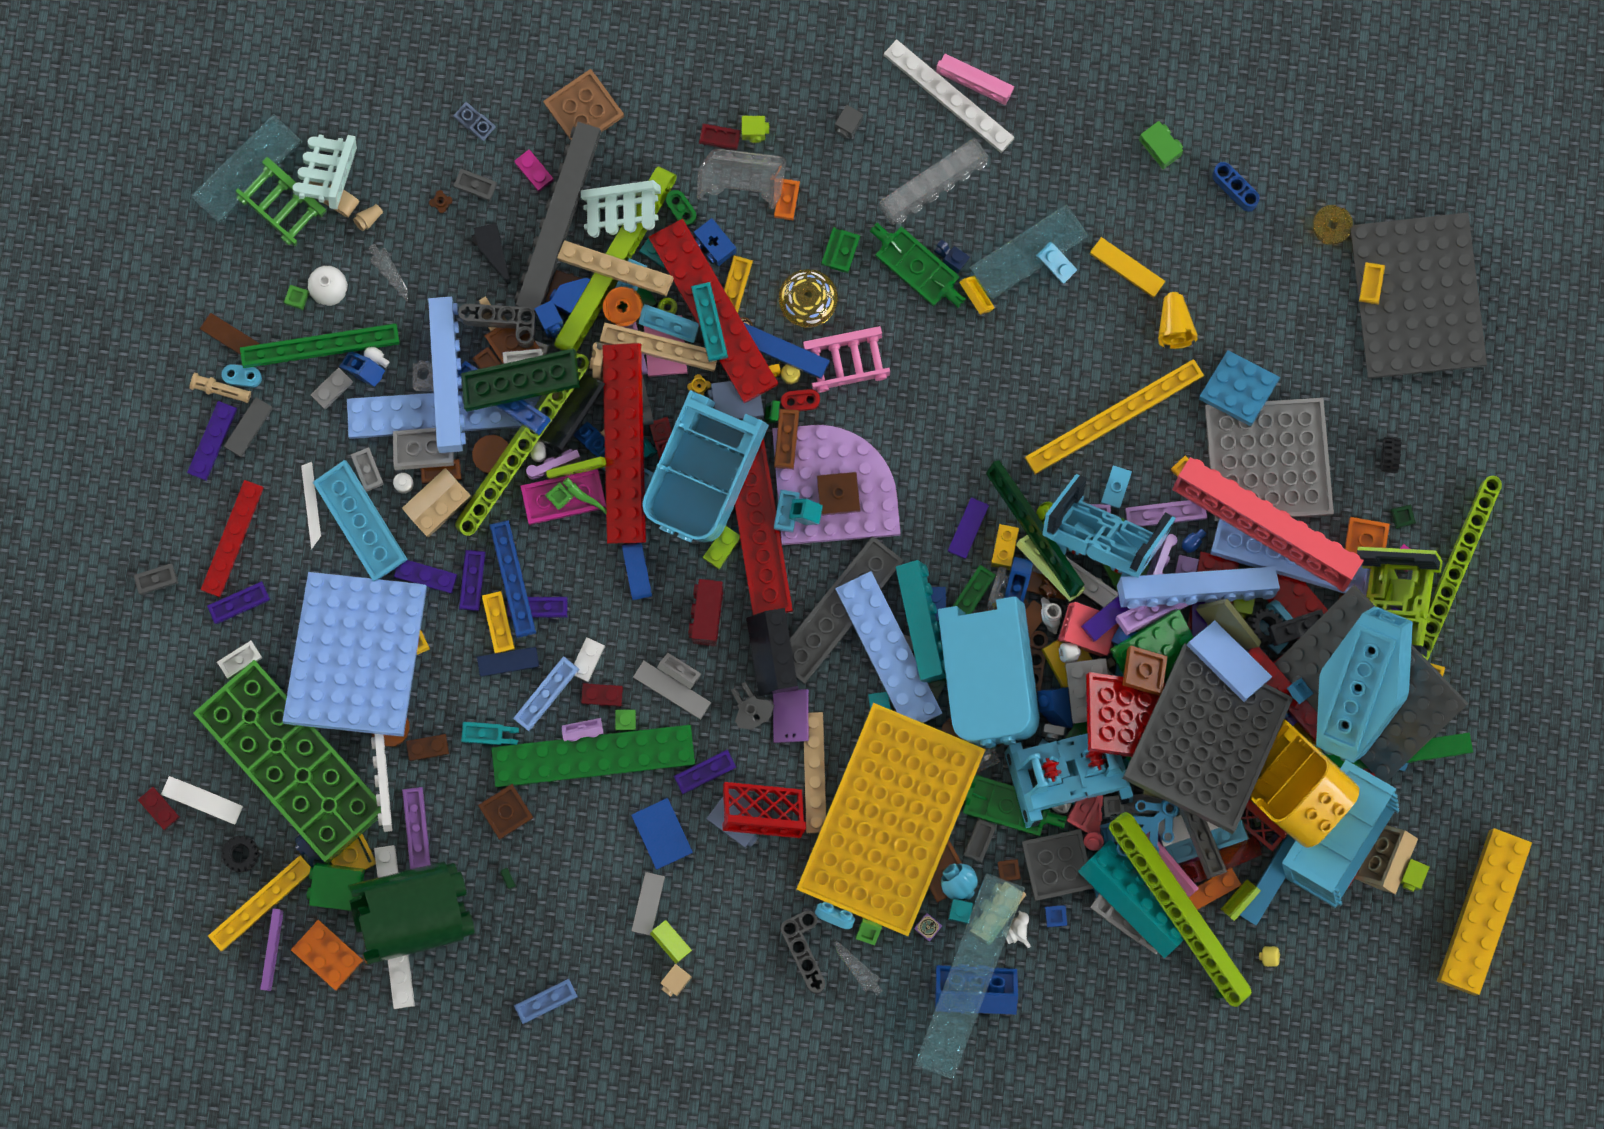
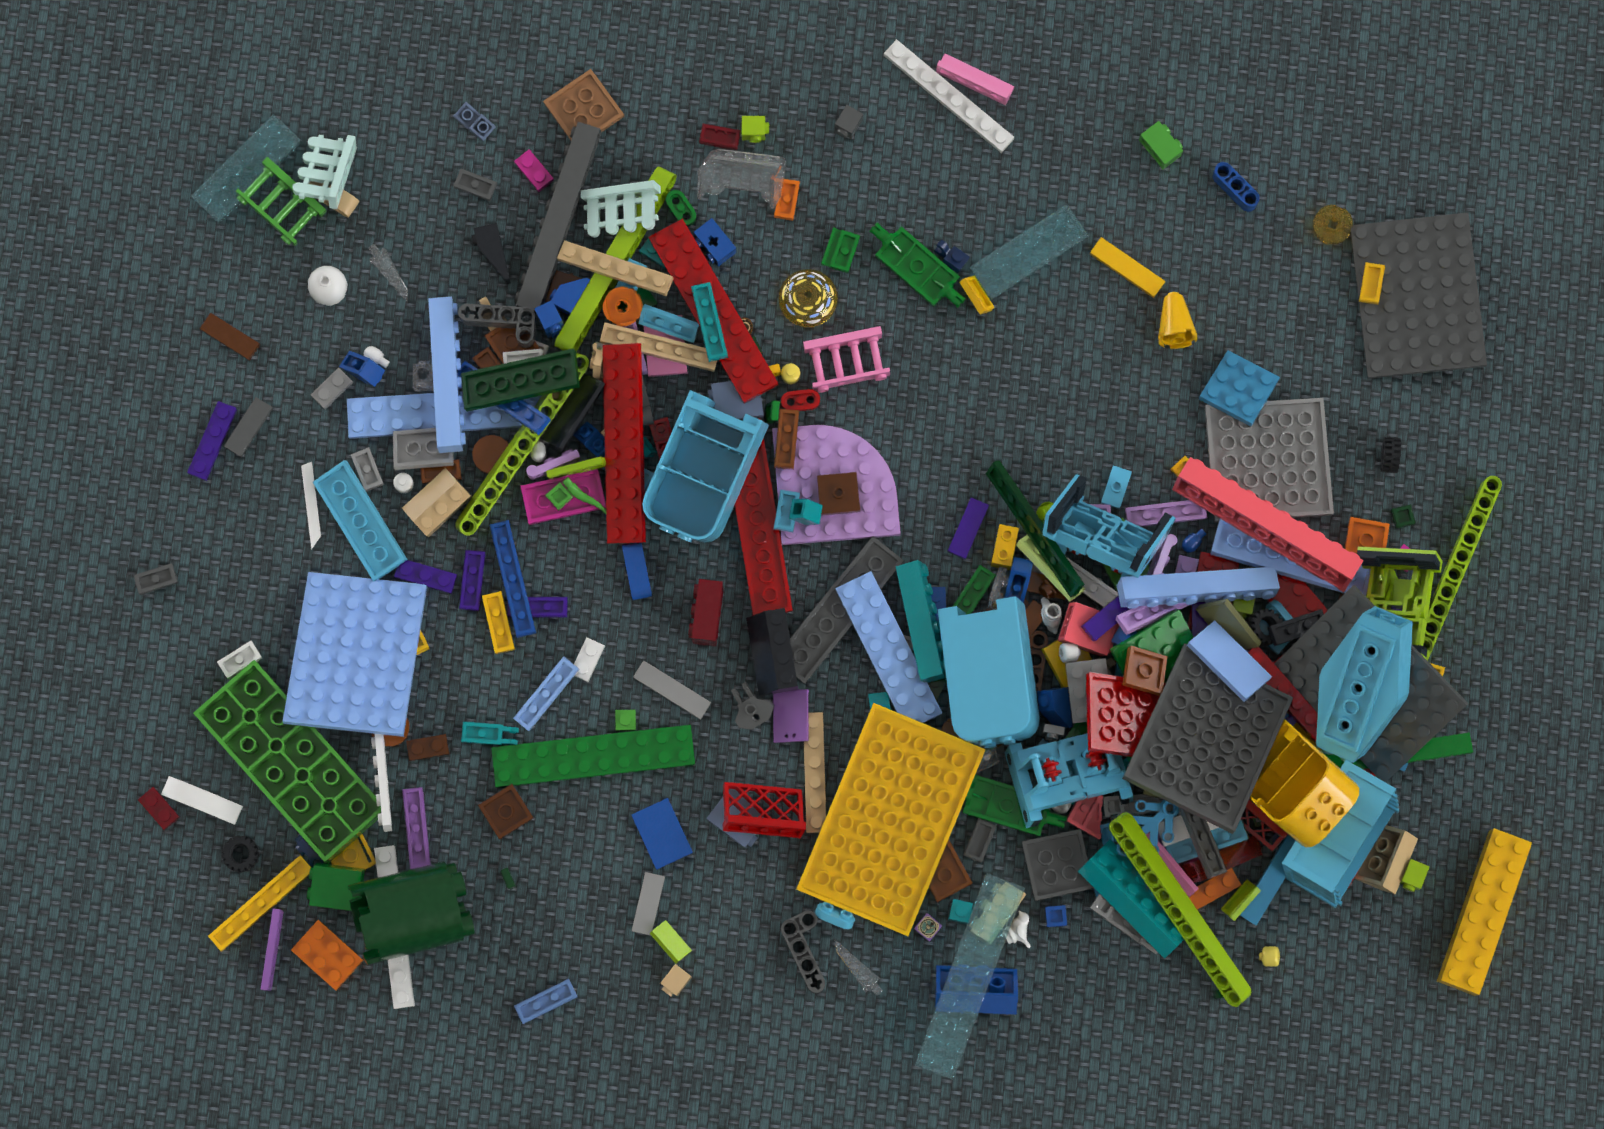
(210, 386): tan pin -> none
(232, 538): red plate -> none
(238, 602): dark purple tile -> none
(241, 376): medium azure plate -> none
(296, 297): bright green tile -> none
(319, 345): green plate -> none
(367, 217): tan cone -> none
(441, 207): reddish brown plate -> none
(508, 662): dark blue tile -> none
(582, 729): lavender plate -> none
(602, 695): dark red plate -> none
(668, 301): lime plate -> none
(679, 670): light grey plate -> none
(699, 380): yellow plate -> none
(705, 771): dark purple tile -> none
(722, 547): lime plate -> none
(737, 280): yellow tile -> none
(788, 353): blue tile -> none
(868, 931): bright green plate -> none
(933, 181): clear brick -> none
(959, 881): medium azure plant -> none
(1009, 870): reddish brown plate -> none
(1056, 262): medium azure plate -> none
(1093, 841): coral plate -> none
(1114, 416): yellow plate -> none
(1300, 691): dark azure plate -> none

